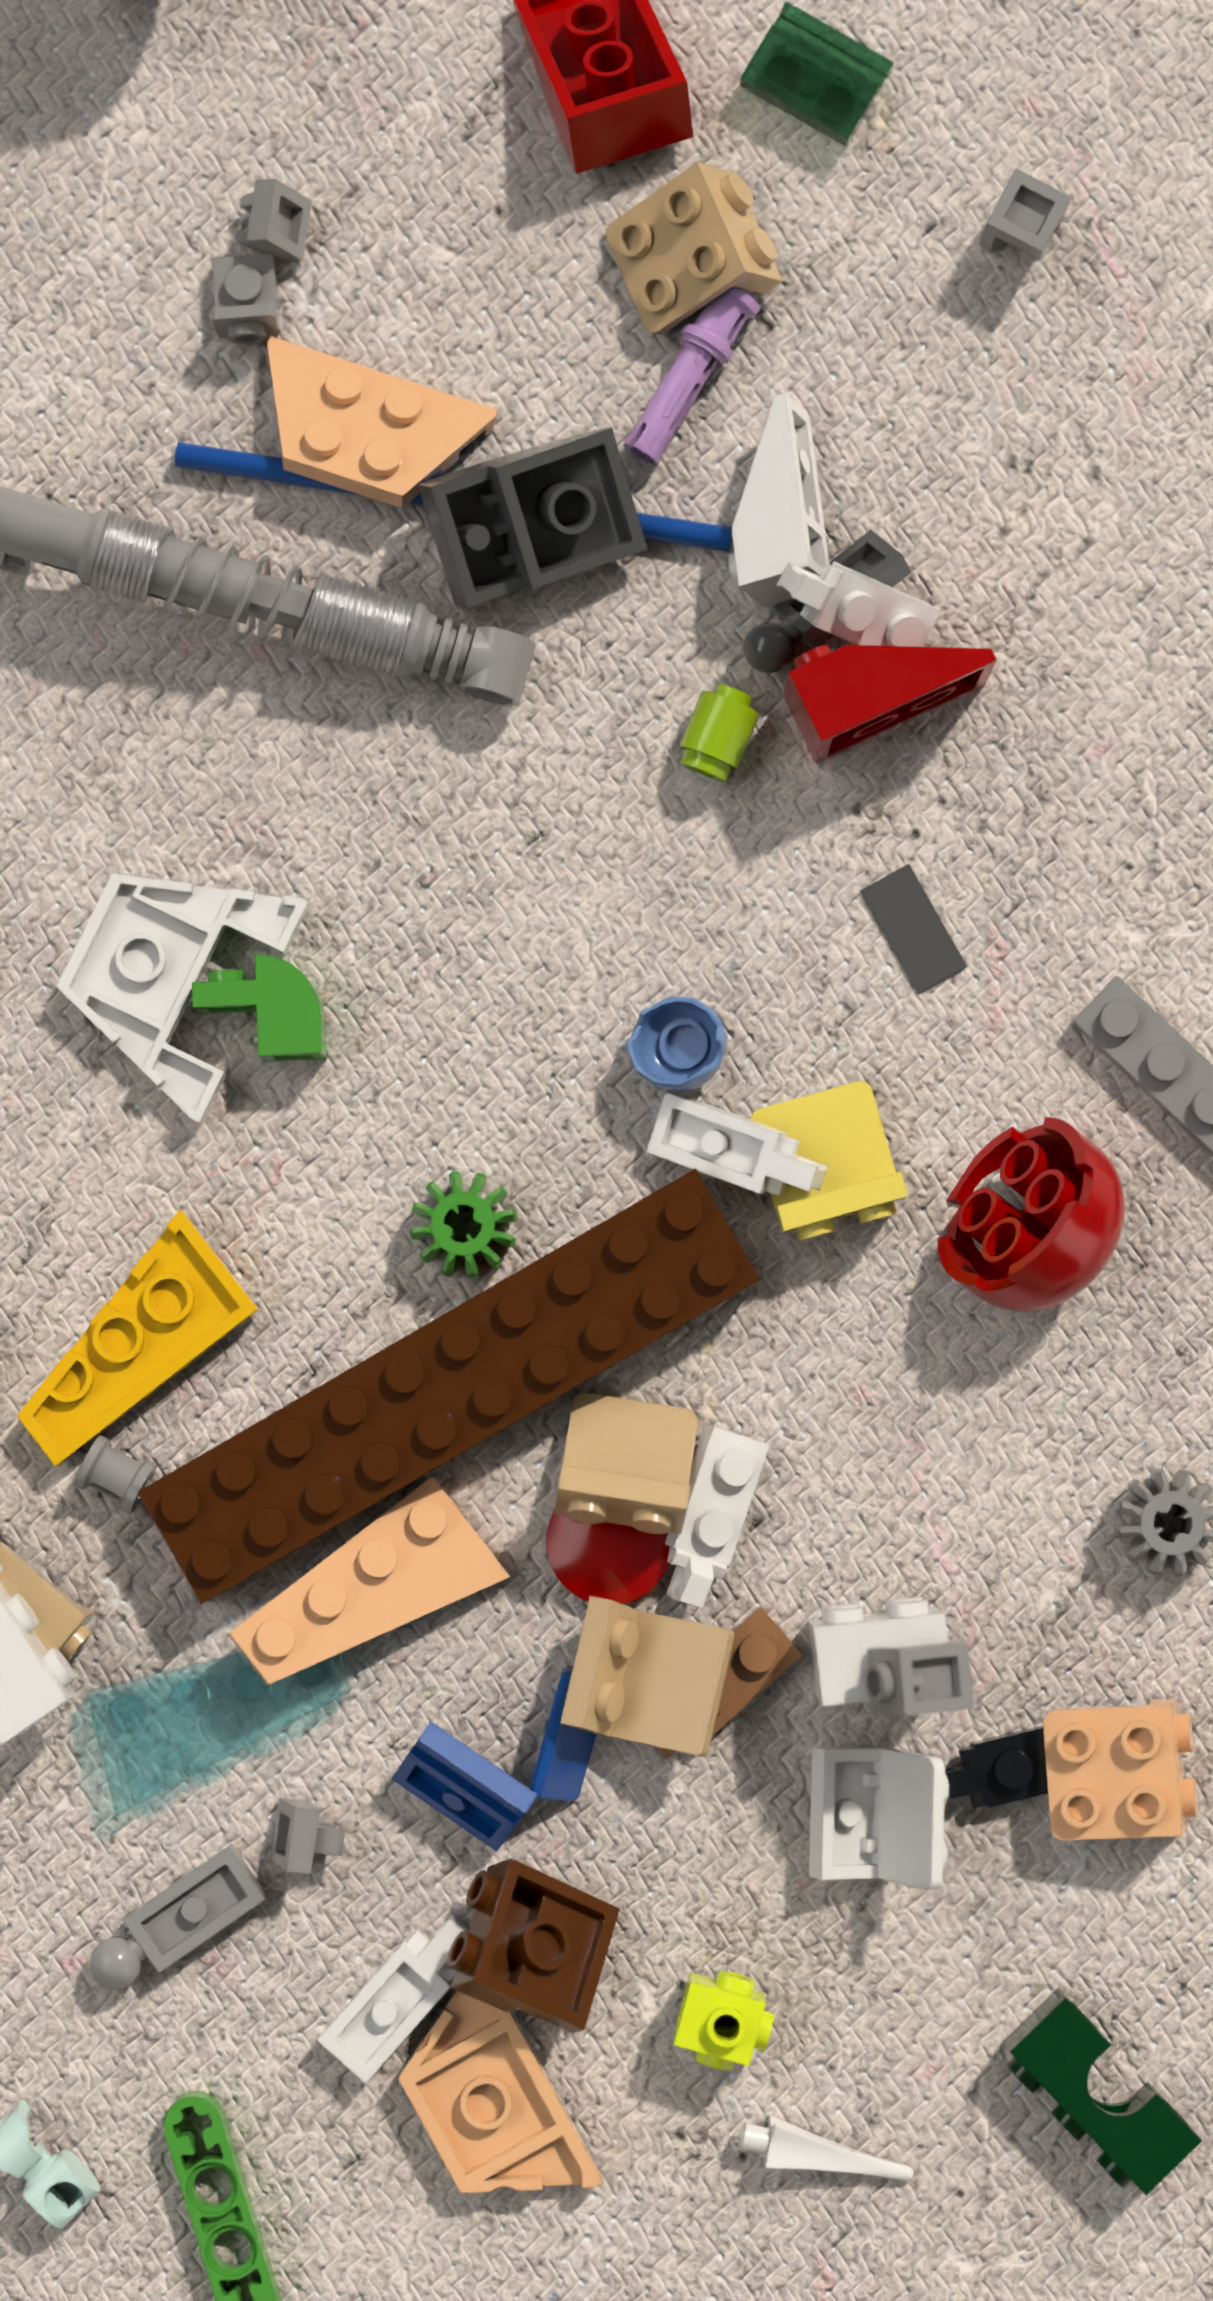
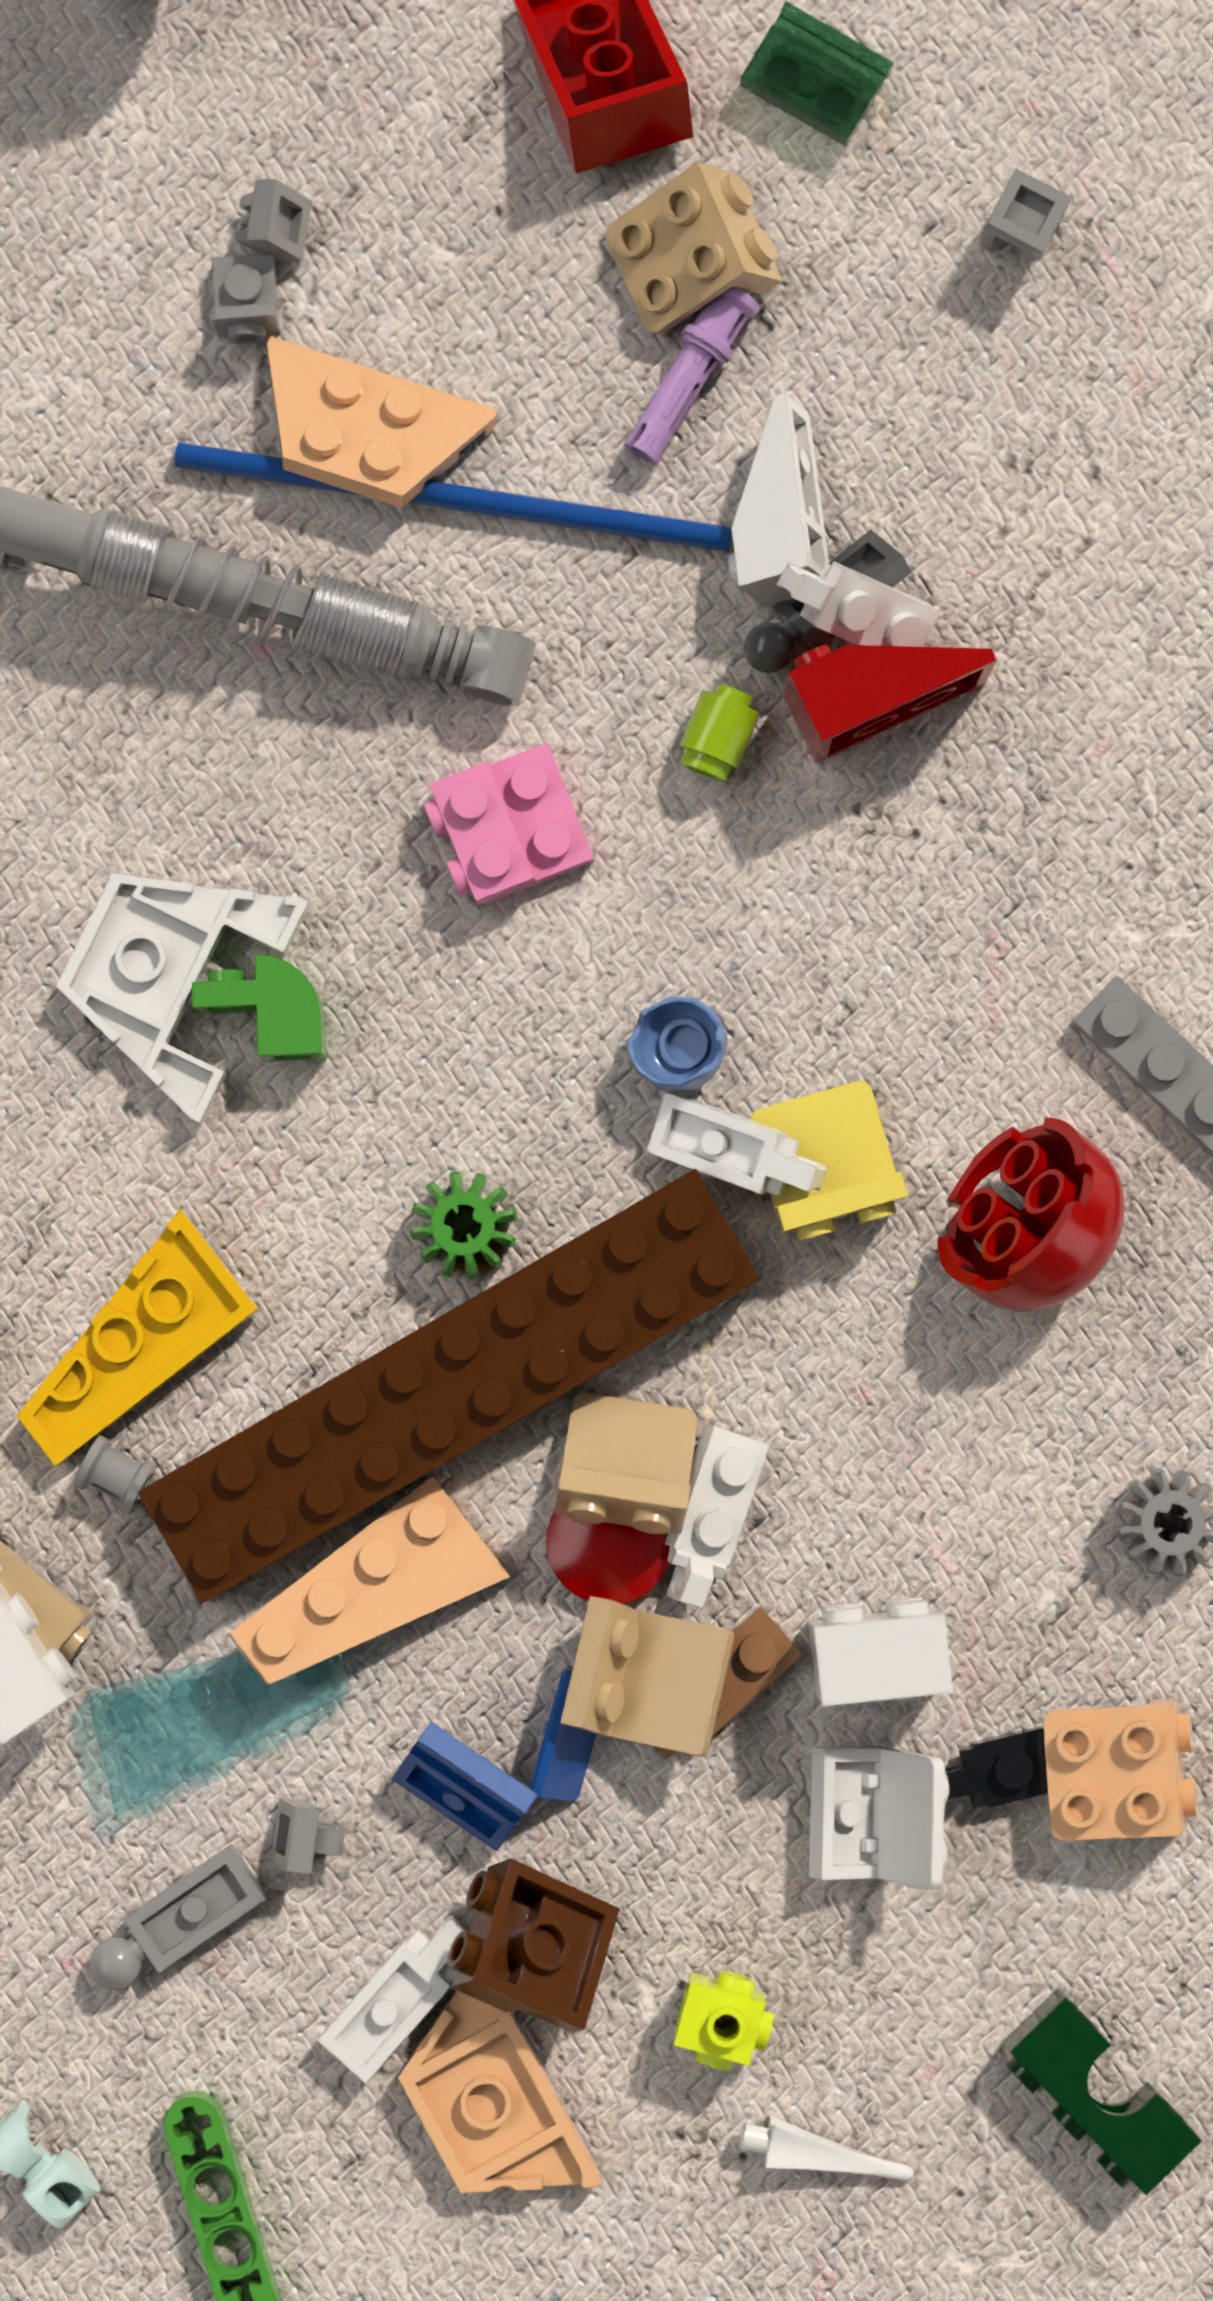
(508, 825): none -> bright pink plate
(532, 517): dark grey slope -> none
(913, 928): dark grey sticker -> none
(919, 1679): light grey bracket -> none

